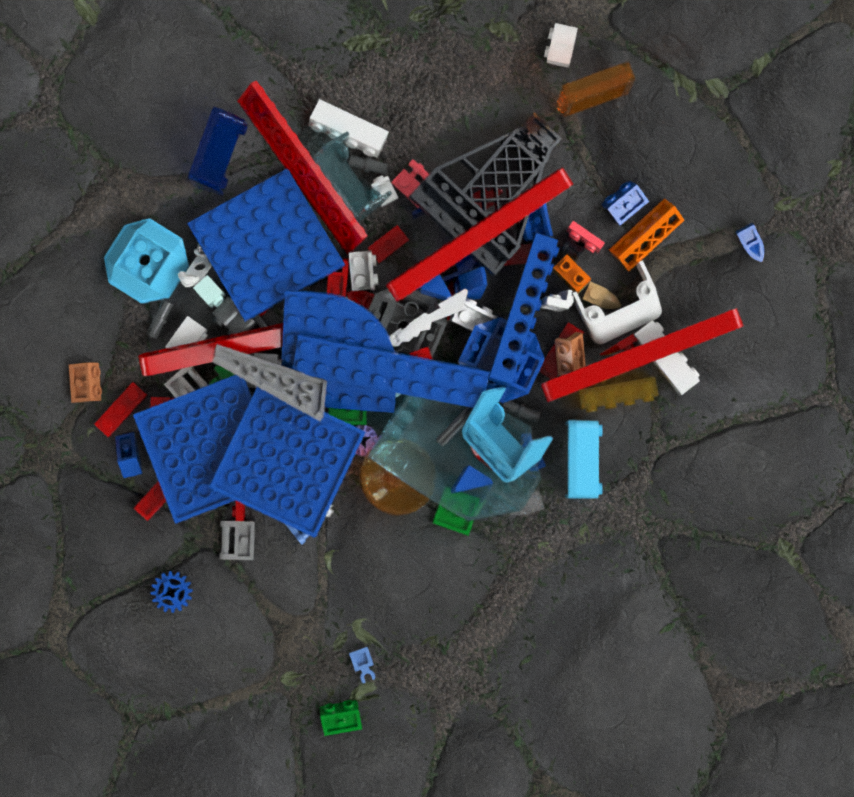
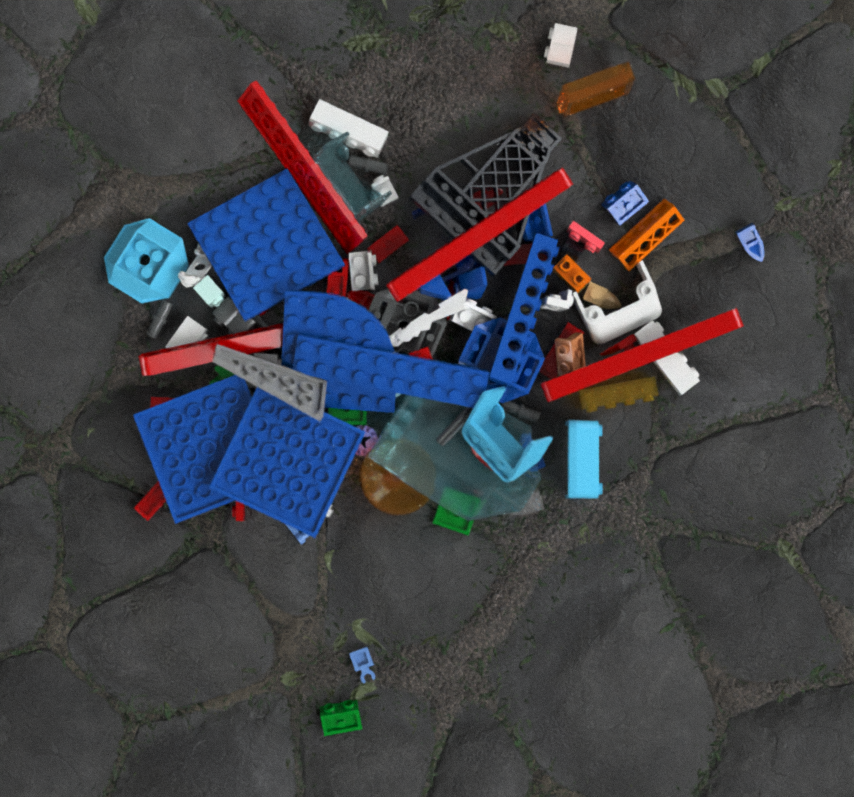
(85, 382): nougat bracket -> none
(120, 409): red plate -> none
(128, 455): blue slope -> none
(168, 583): blue gear -> none
(179, 385): white plate -> none
(216, 150): clear blue windscreen -> none
(243, 540): light grey plate -> none
(406, 182): coral plate -> none
(470, 479): blue slope -> none

